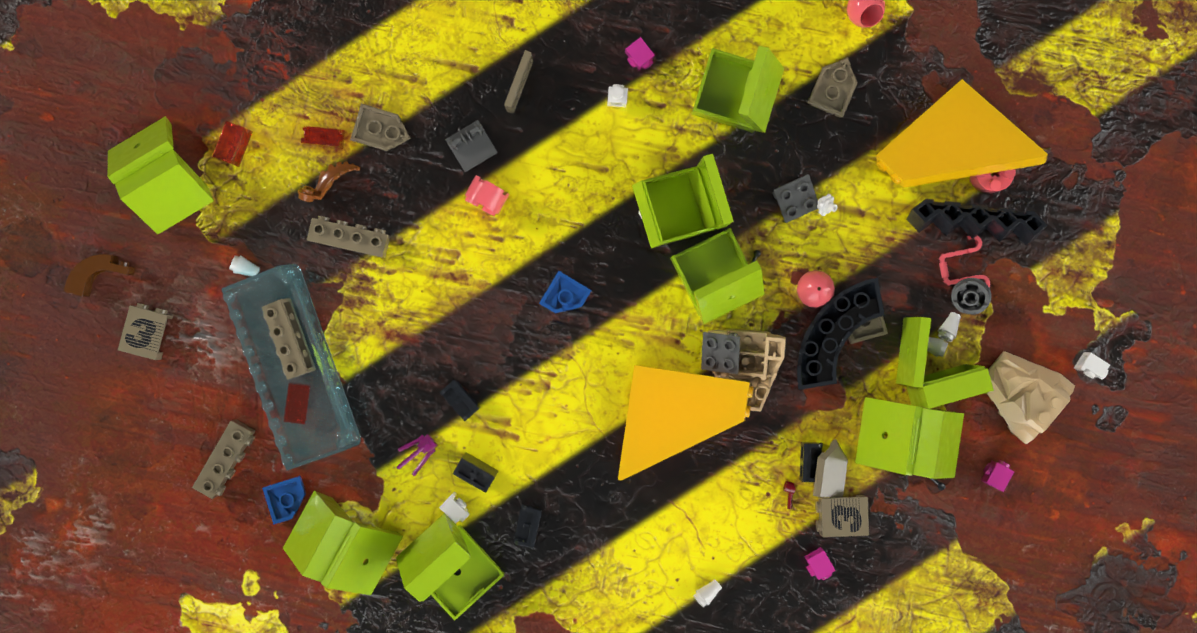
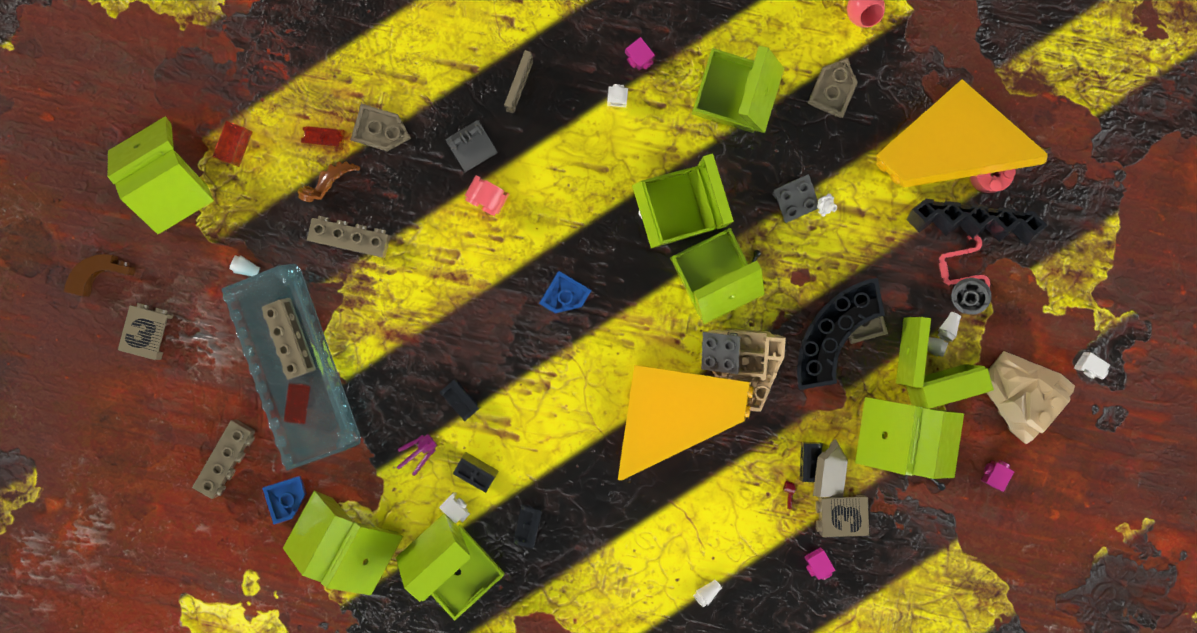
(808, 291): coral helmet -> none

